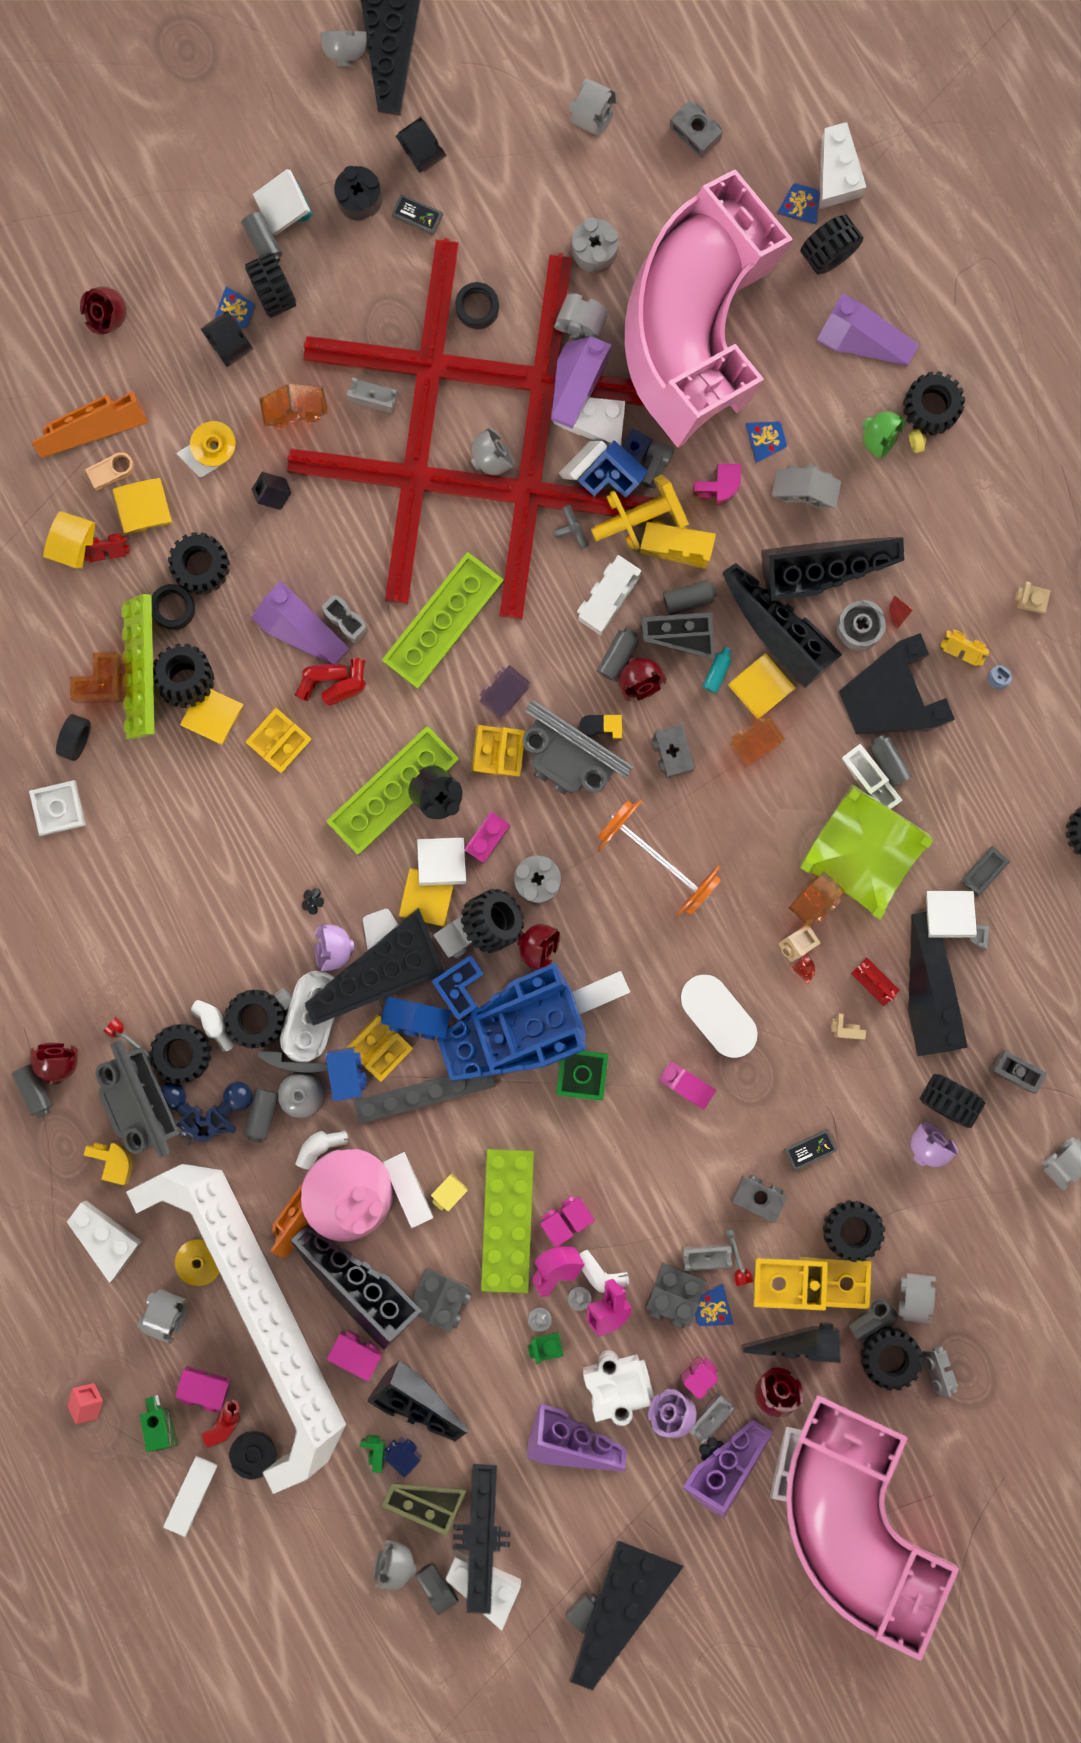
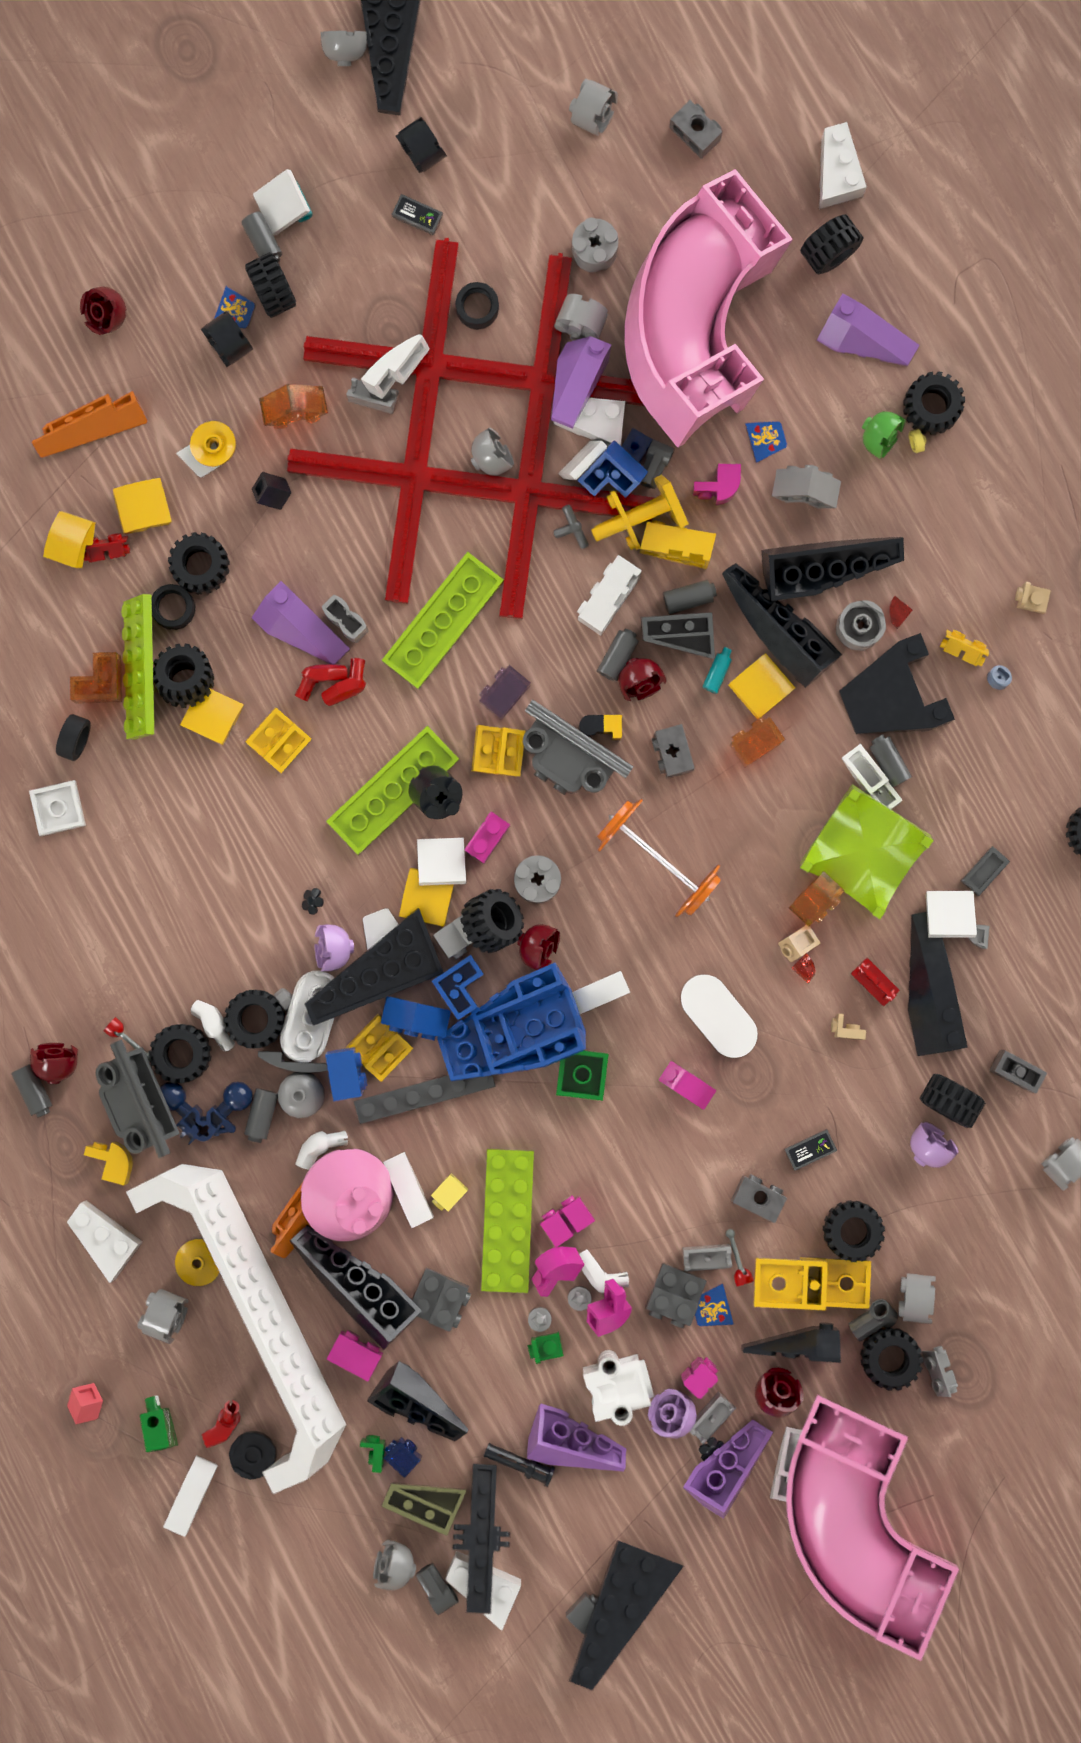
(103, 473): light nougat piece -> none
(203, 1389): dark pink piece -> none
(355, 180): black brick -> none
(395, 366): none -> white slope
(529, 1472): none -> black pin
(801, 203): blue sticker -> none

